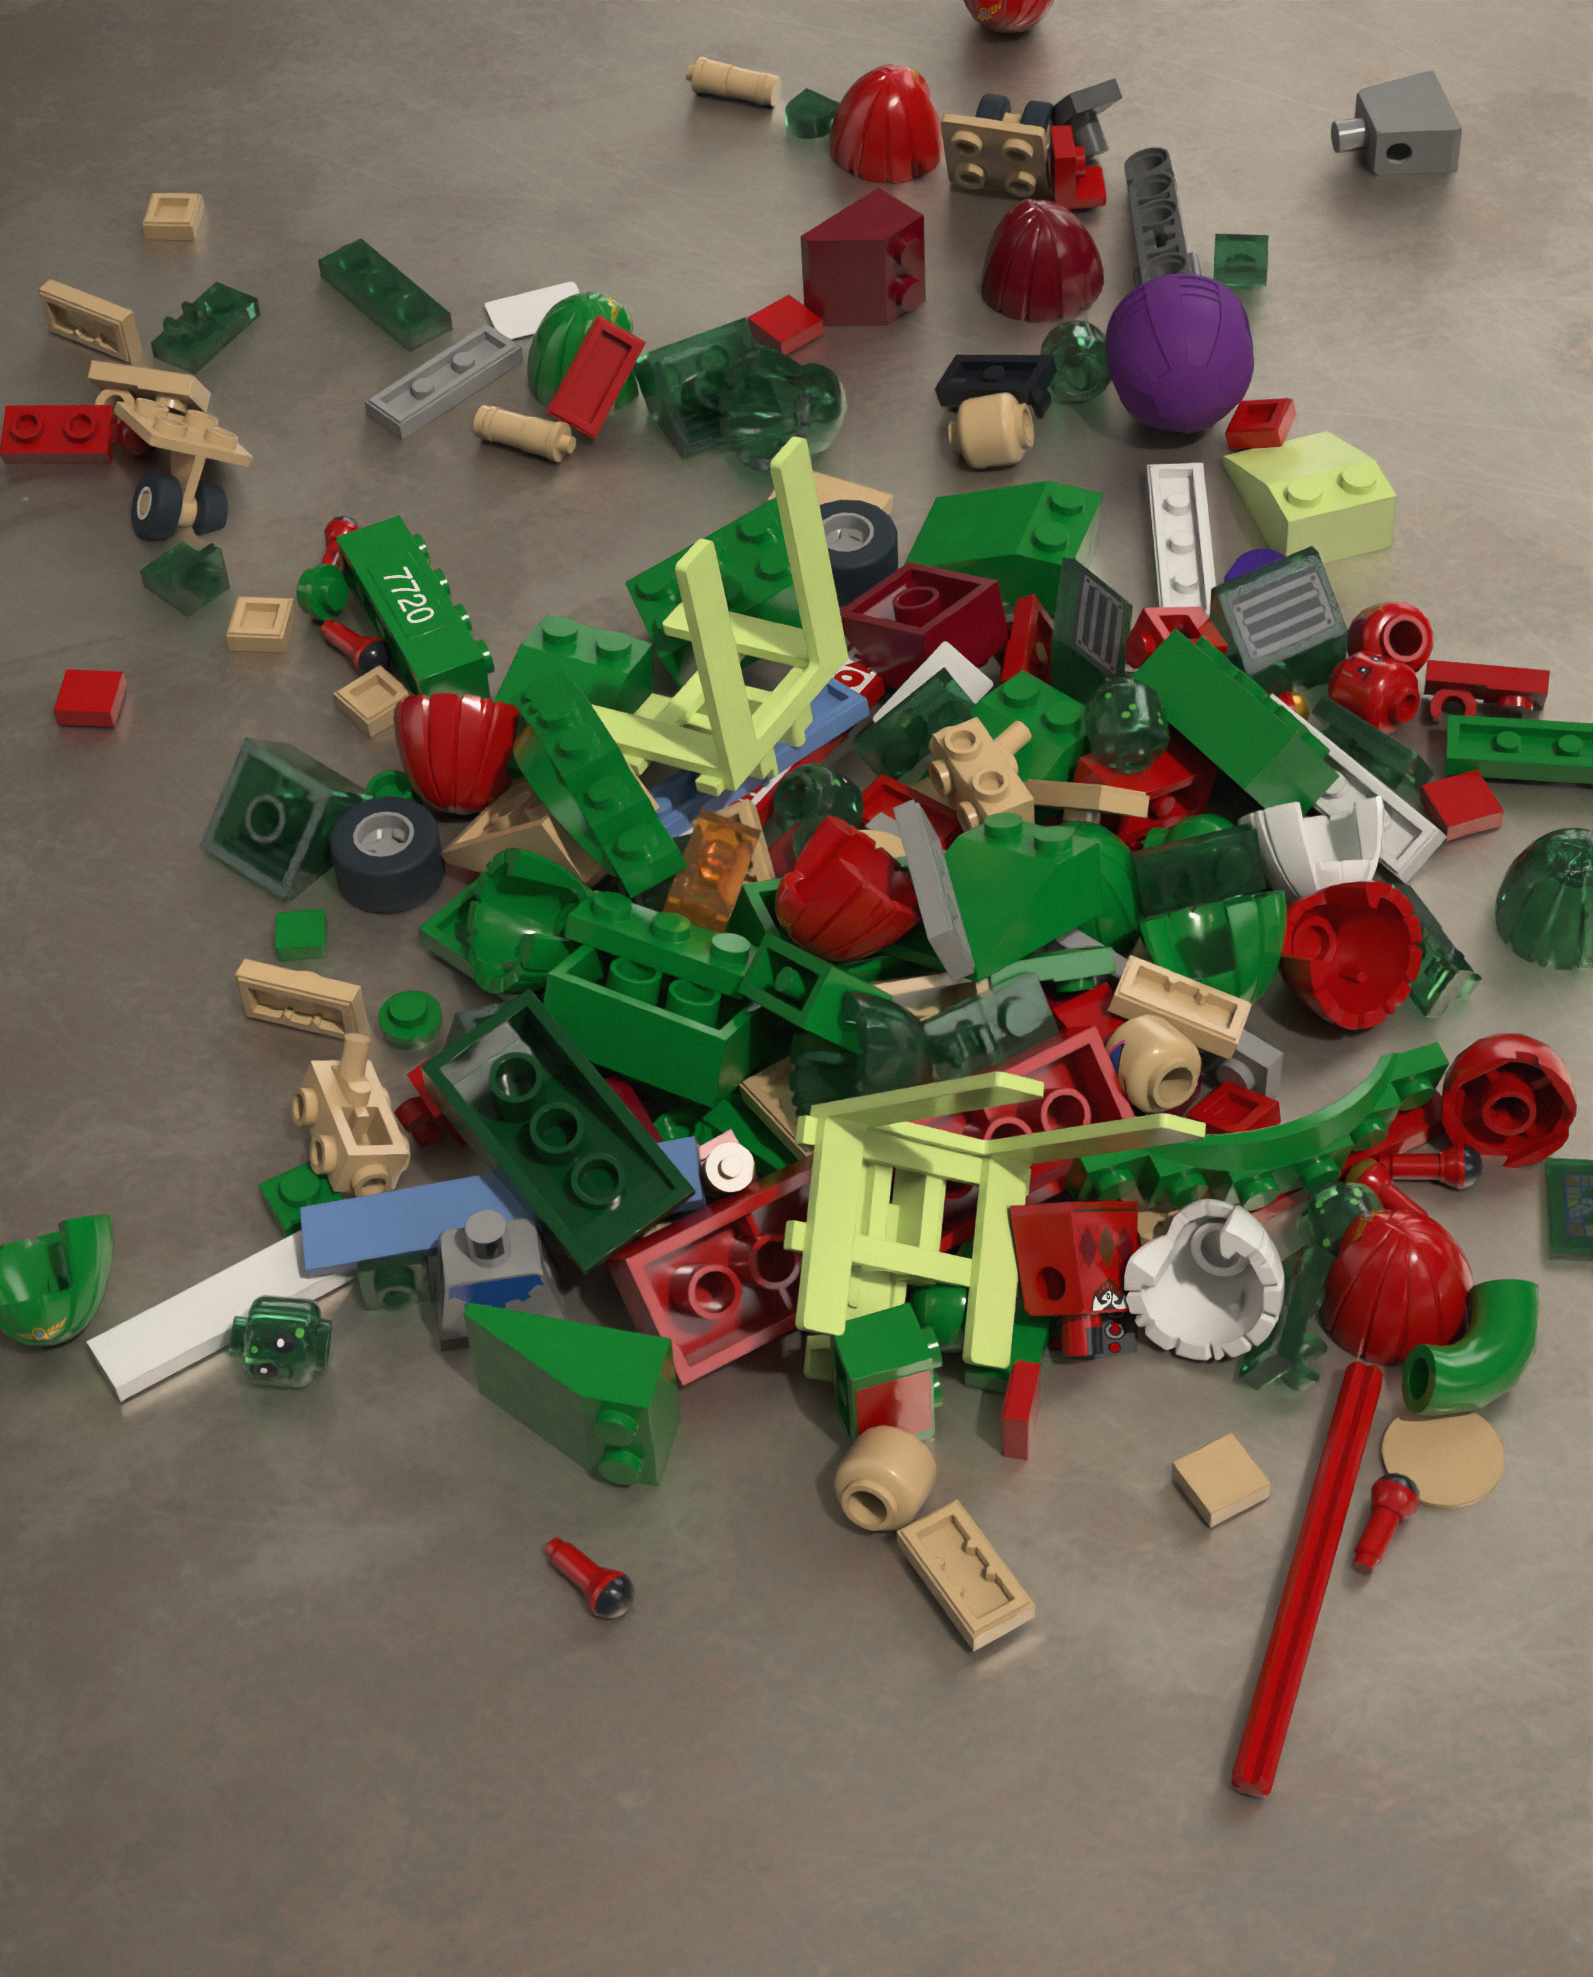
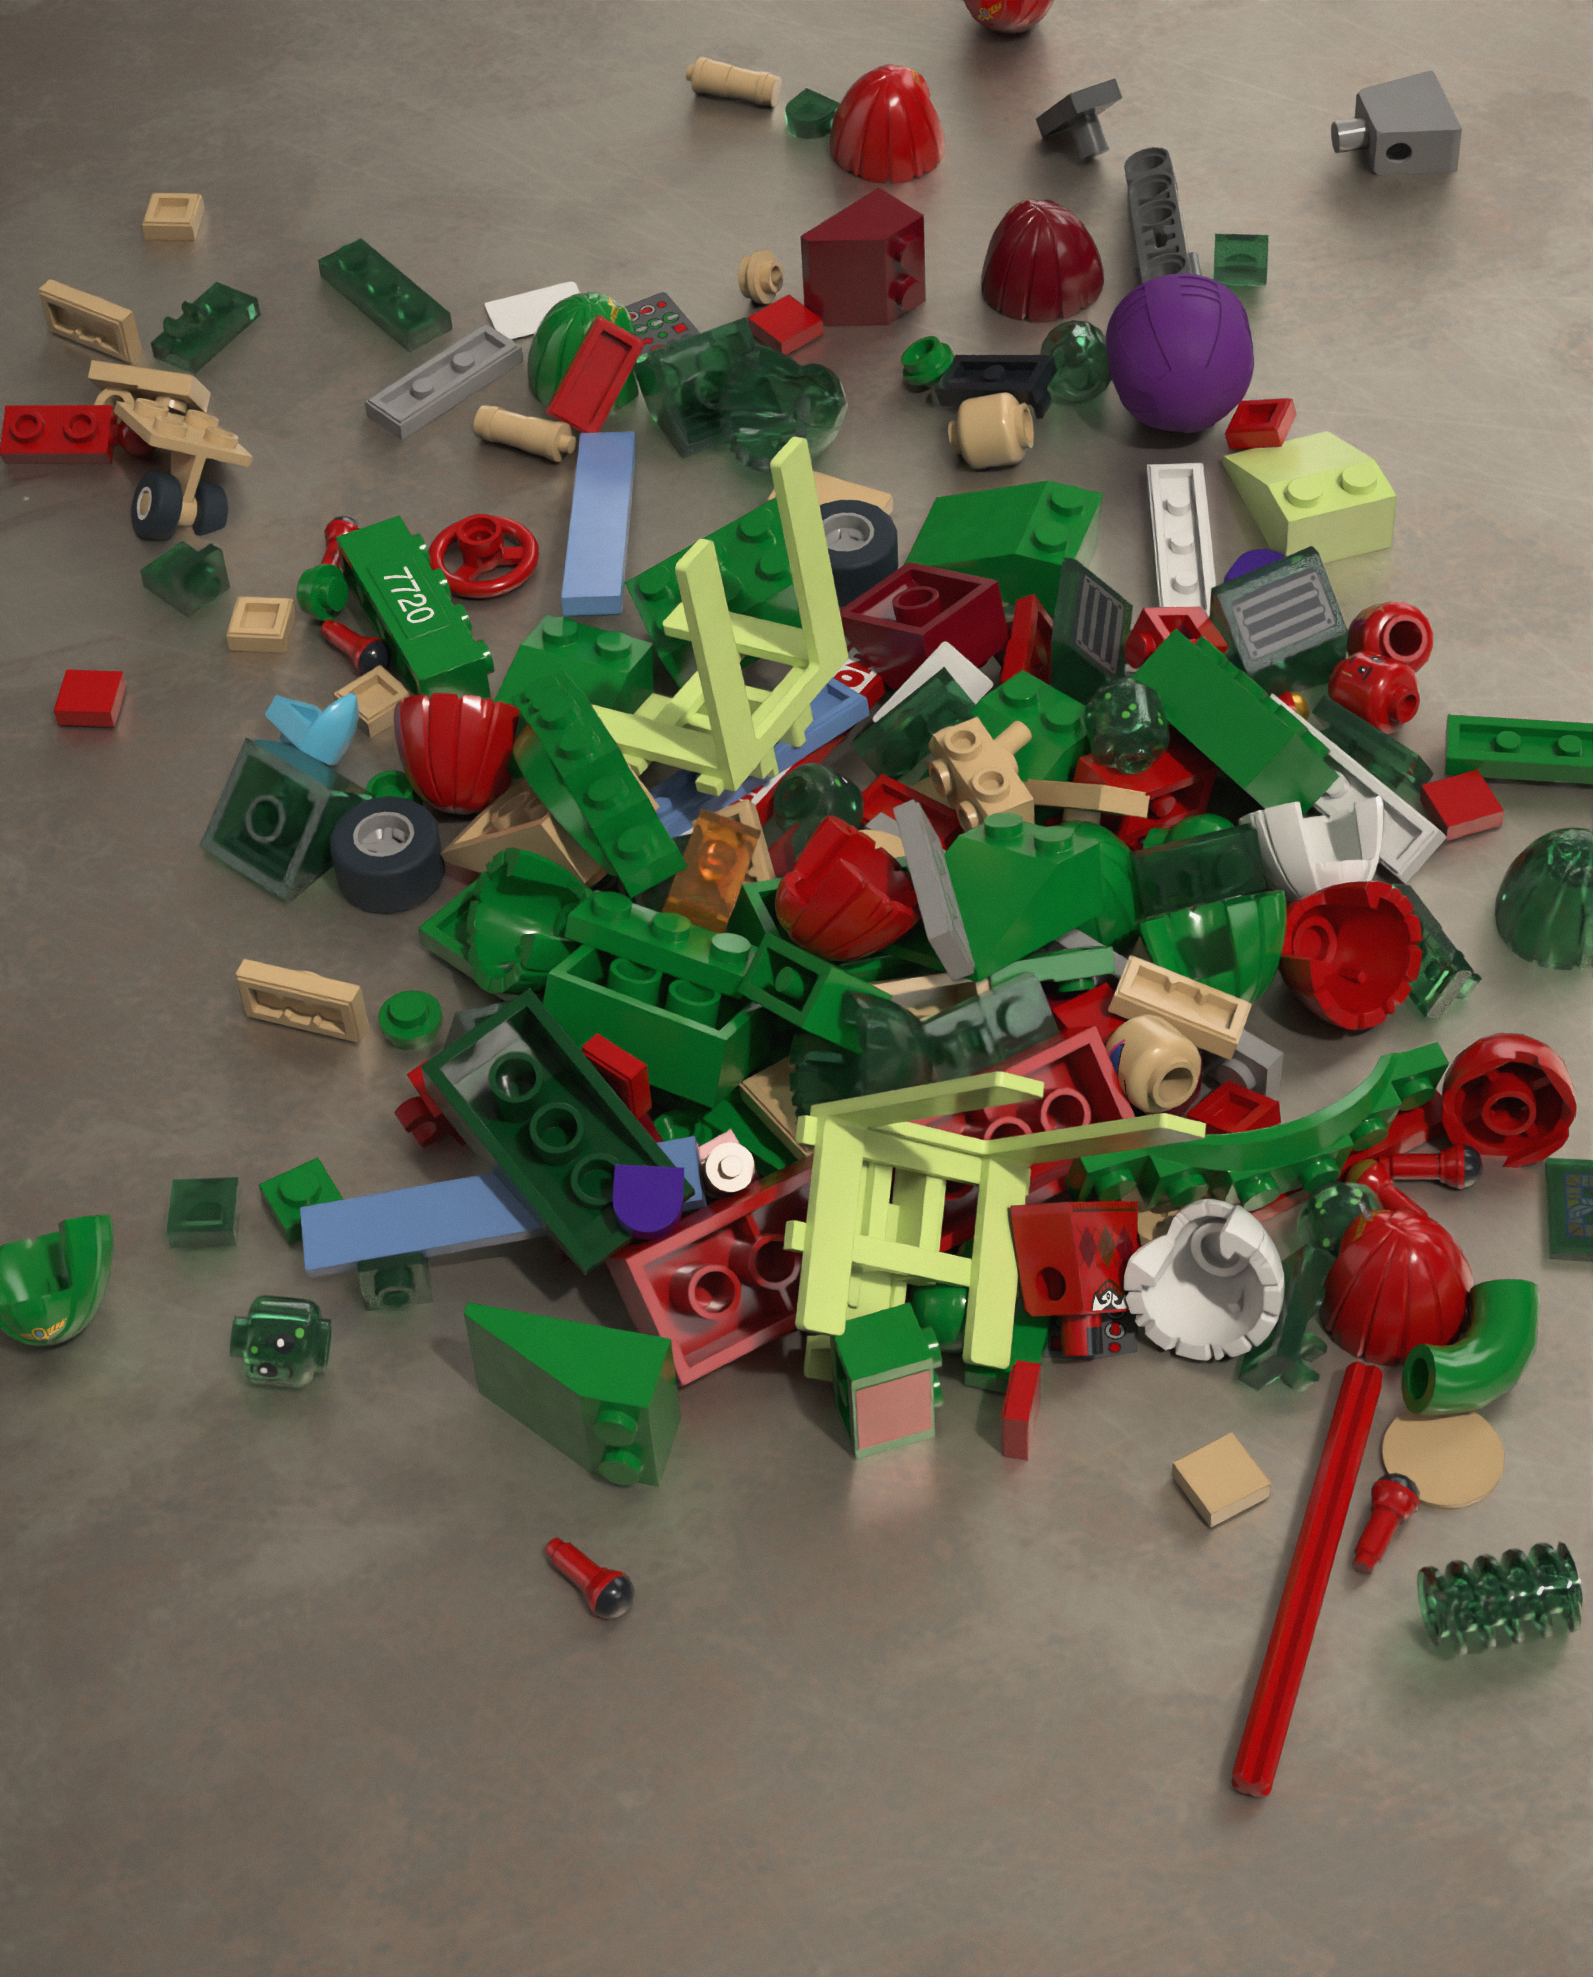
(202, 1317): white tile -> none
(204, 1212): none -> clear green plate
(301, 935): green piece -> none
(315, 732): none -> medium azure plate
(351, 1122): tan brick -> none
(482, 550): none -> red piece
(496, 1267): light grey torso -> none
(599, 525): none -> medium blue tile
(622, 1072): none -> red tile
(648, 1199): none -> dark purple tile
(659, 322): none -> dark grey sticker
(760, 276): none -> tan plate
(885, 1478): tan head -> none
(926, 361): none -> green plate
(965, 1575): tan plate -> none
(1000, 147): tan plate -> none
(1070, 180): red bracket -> none
(1500, 1595): none -> clear green piece
(1510, 688): red plate -> none

